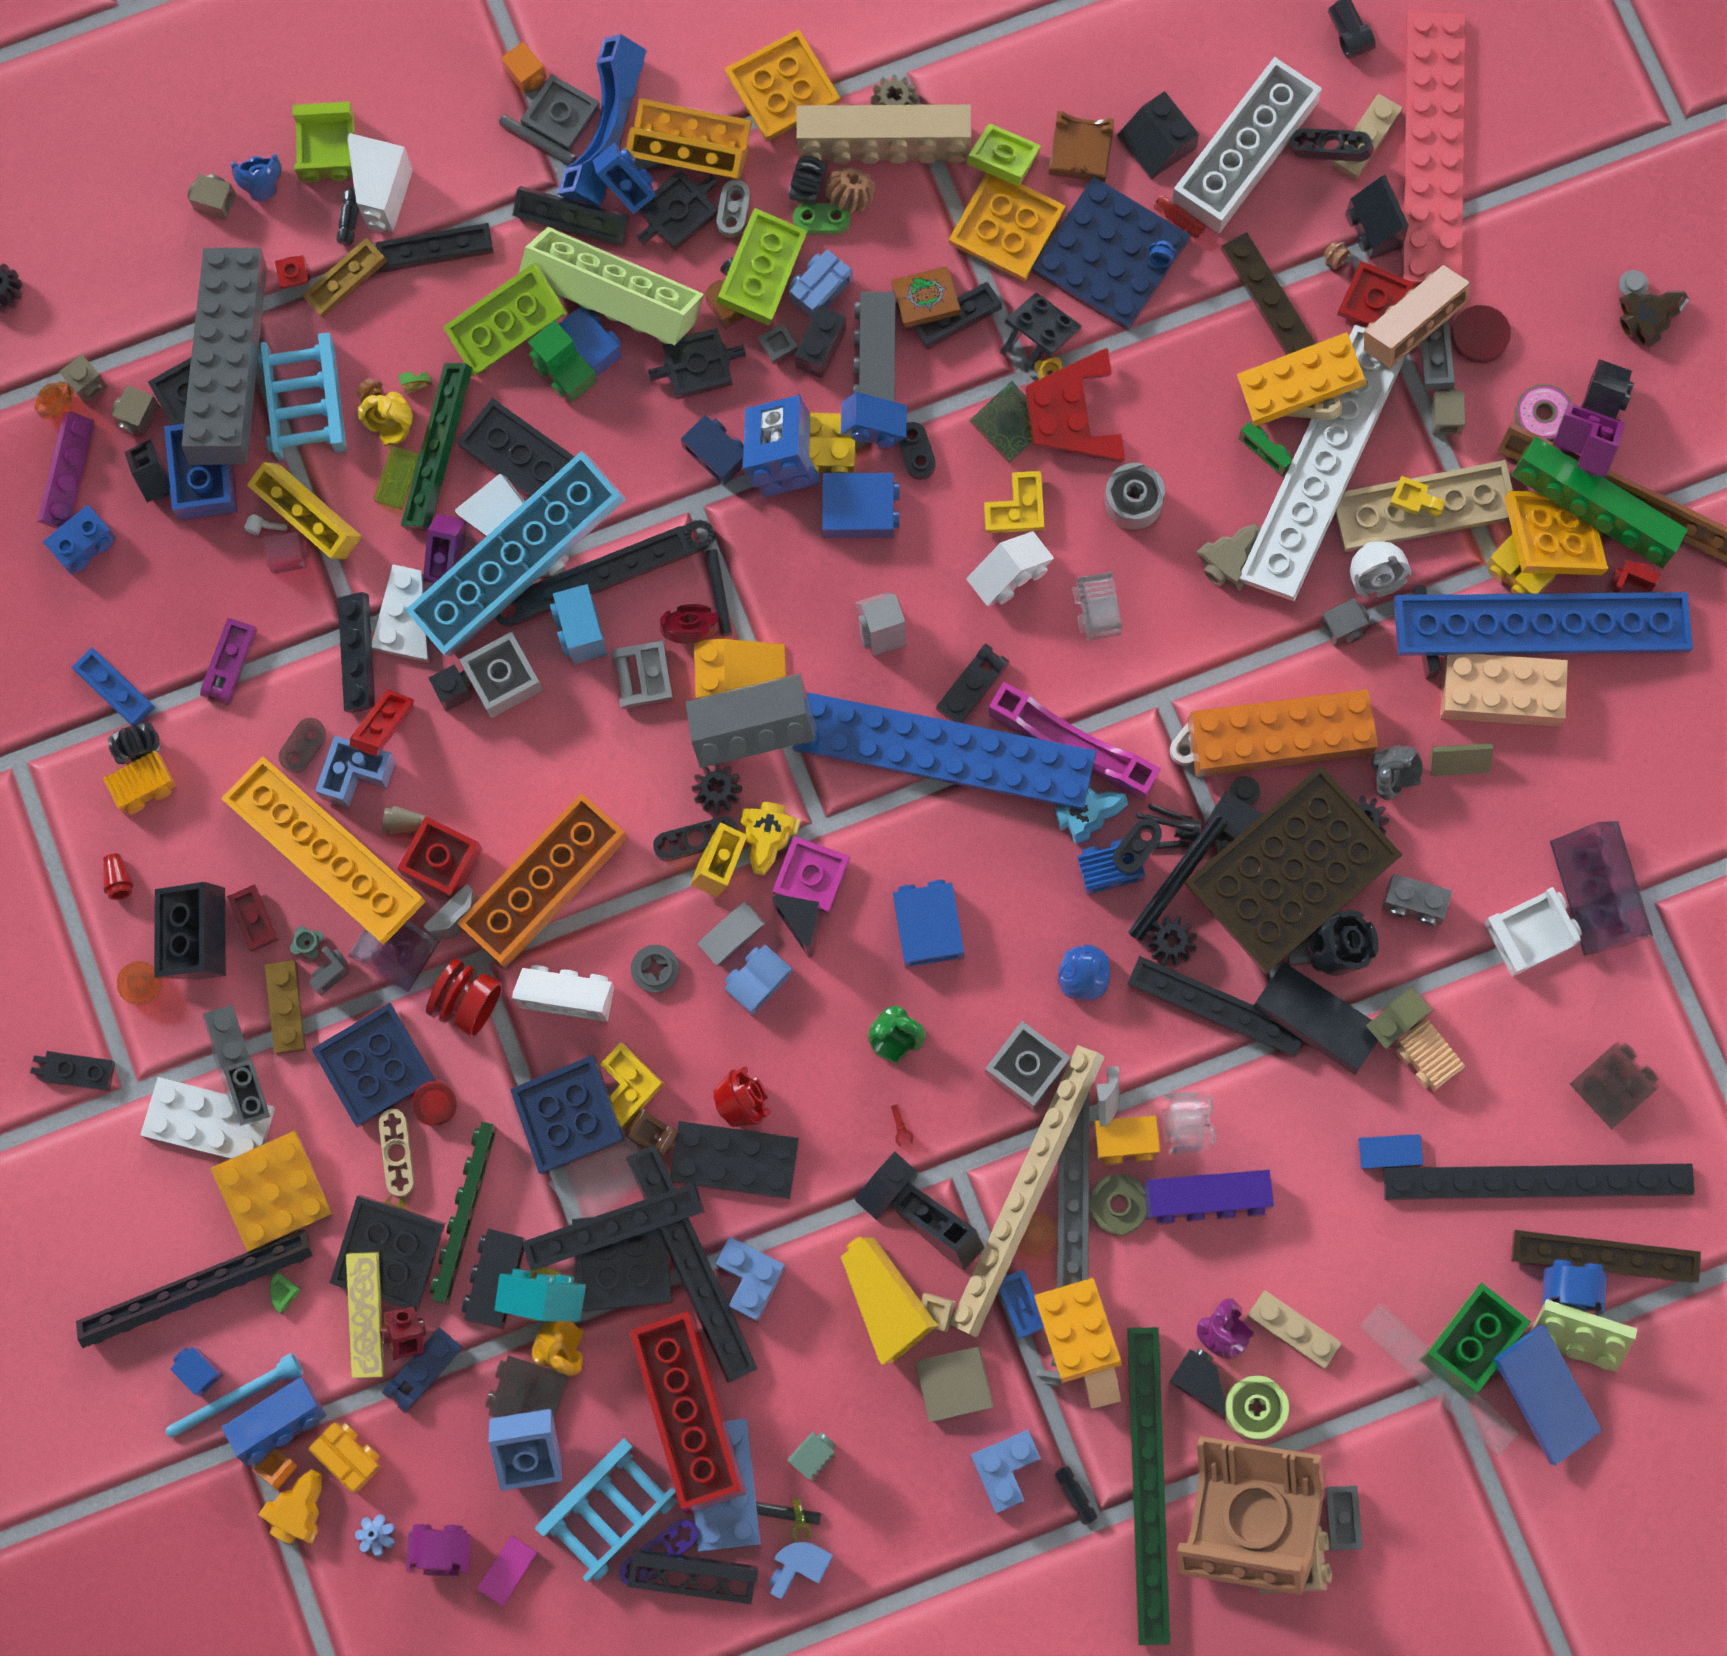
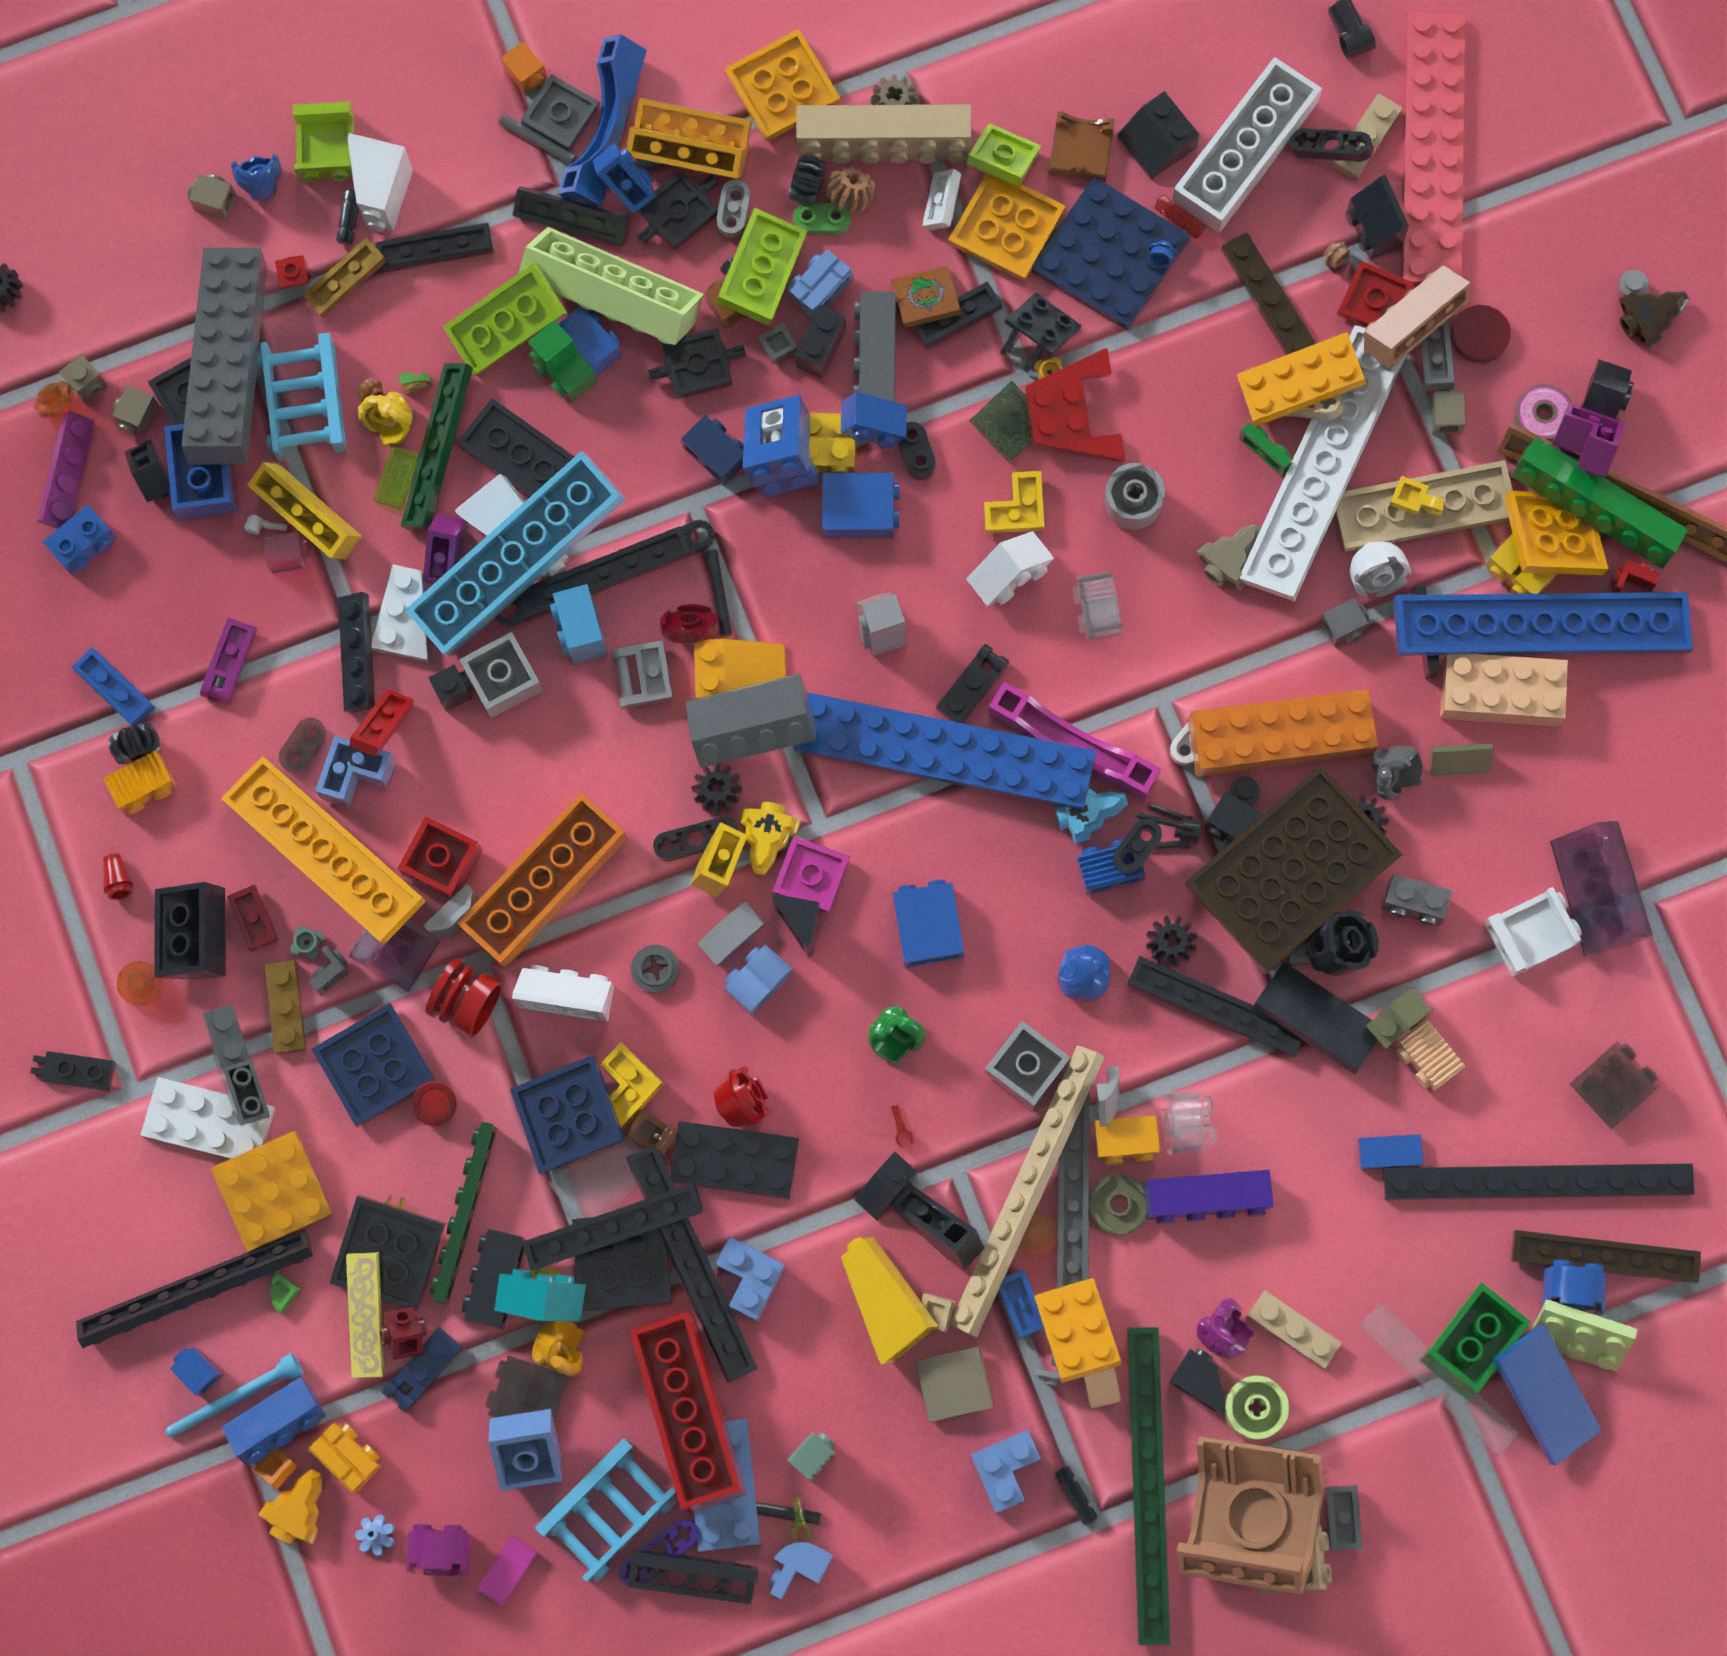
(392, 1176): tan beam -> none
(401, 821): dark tan cone -> none
(941, 199): none -> white plate
(1177, 877): black axle -> none

